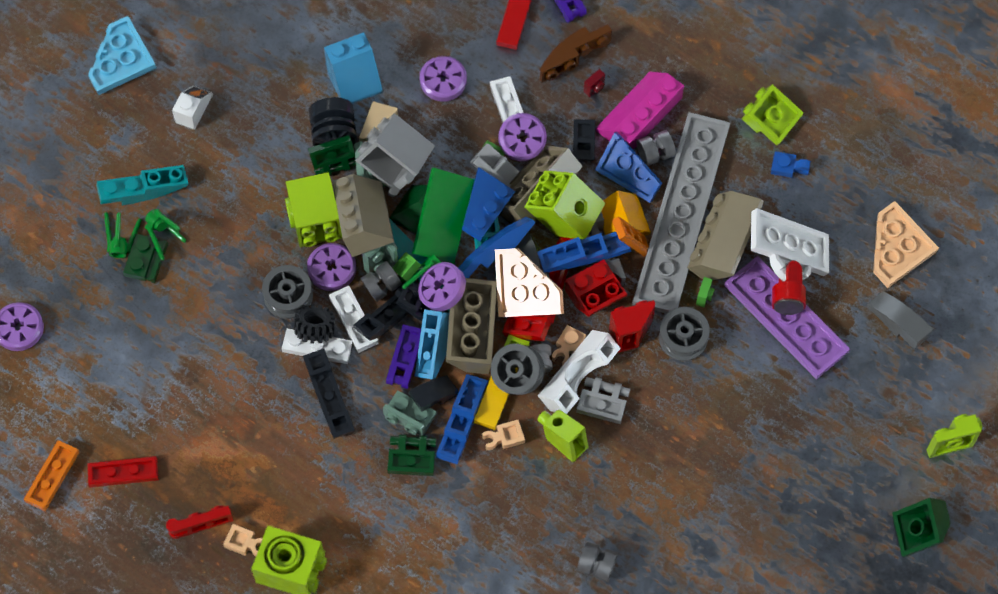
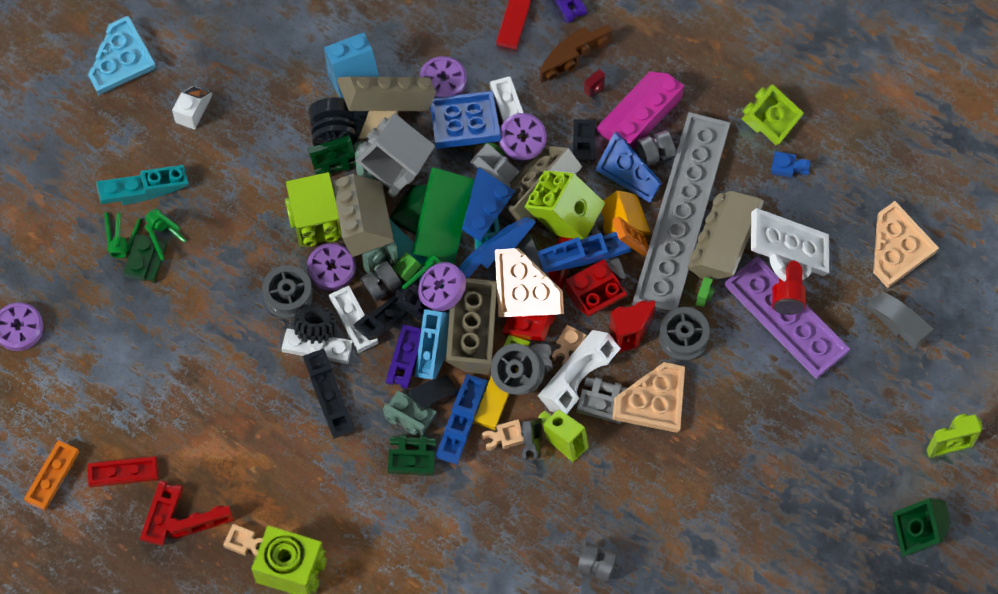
(160, 512): none -> red plate
(387, 93): none -> dark tan slope
(465, 120): none -> blue plate
(532, 435): none -> black plate
(653, 399): none -> light nougat plate

